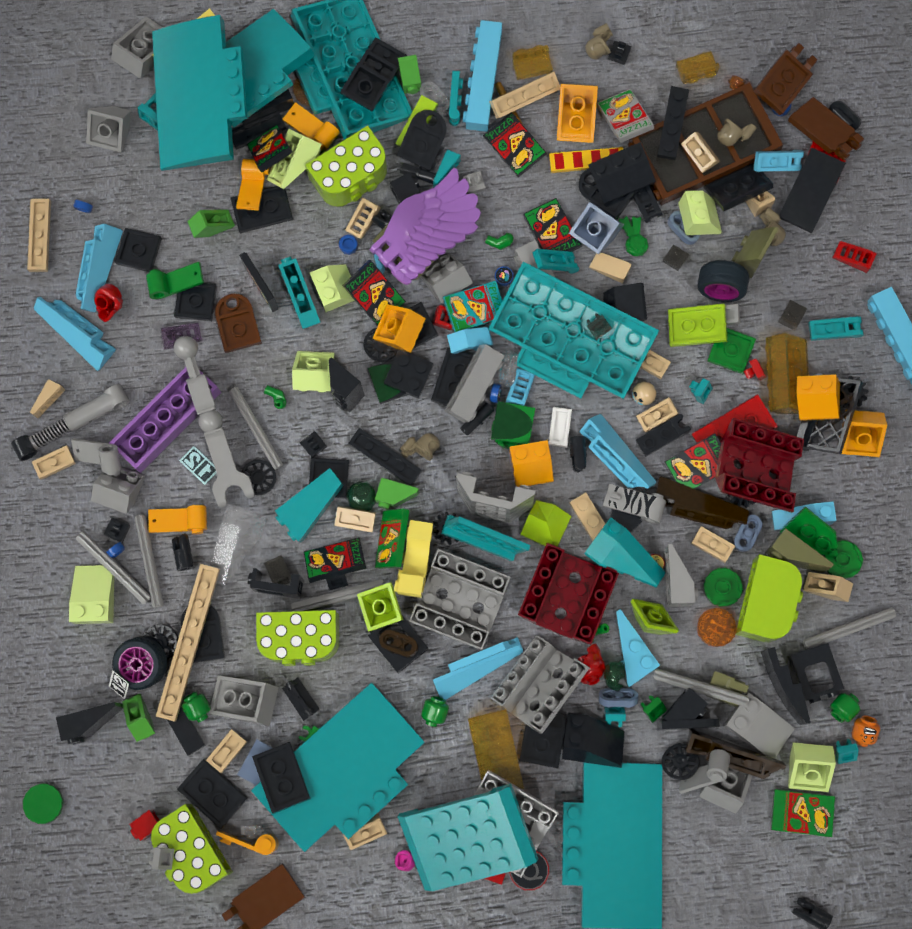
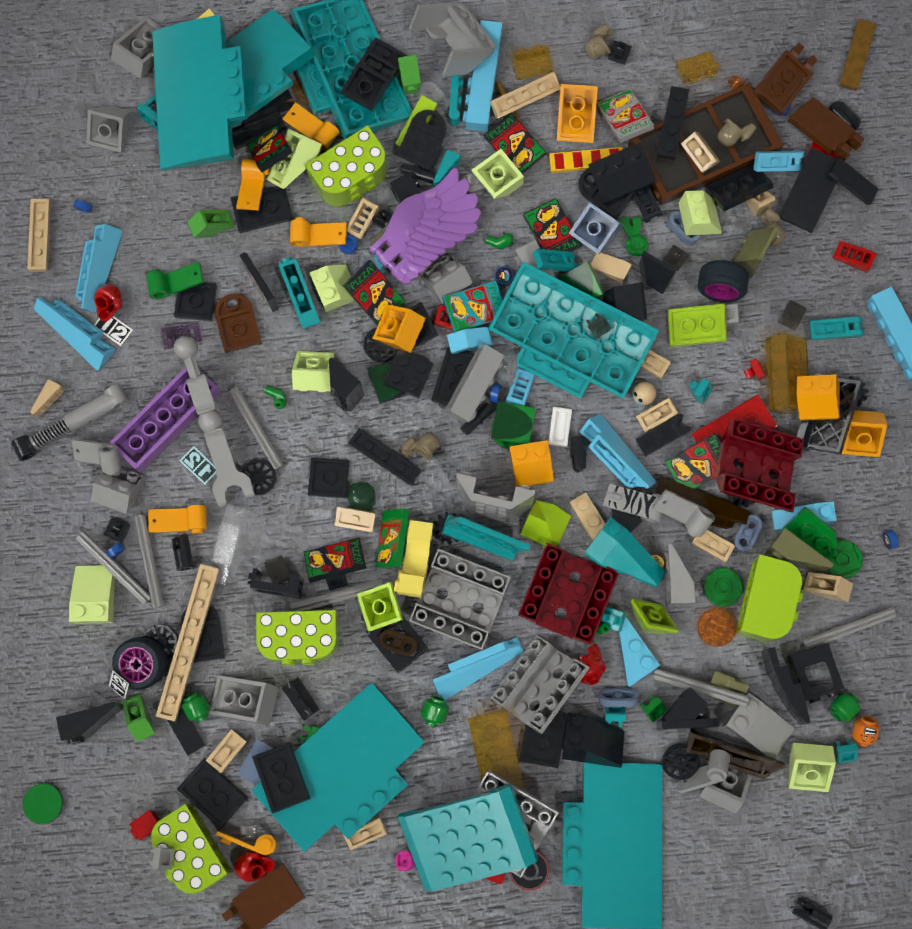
(53, 462): tan plate -> none
(114, 329): none -> sticker
(138, 250): black tile -> none
(253, 866): none -> red head
(308, 505): teal slope -> none
(313, 444): black tile -> none
(325, 234): none -> light orange door
(394, 493): bright green slope -> none
(460, 30): none -> light grey windscreen
(499, 175): none -> yellowish green slope
(584, 279): none -> tile
(613, 618): none -> teal tile
(613, 673): clear green hair -> none
(655, 273): none -> black slope
(695, 517): none -> light grey door
(733, 353): green tile -> none
(802, 813): tile -> none
(853, 181): none -> black tile
(857, 54): none -> pearl gold tile
(890, 539): none -> blue tile

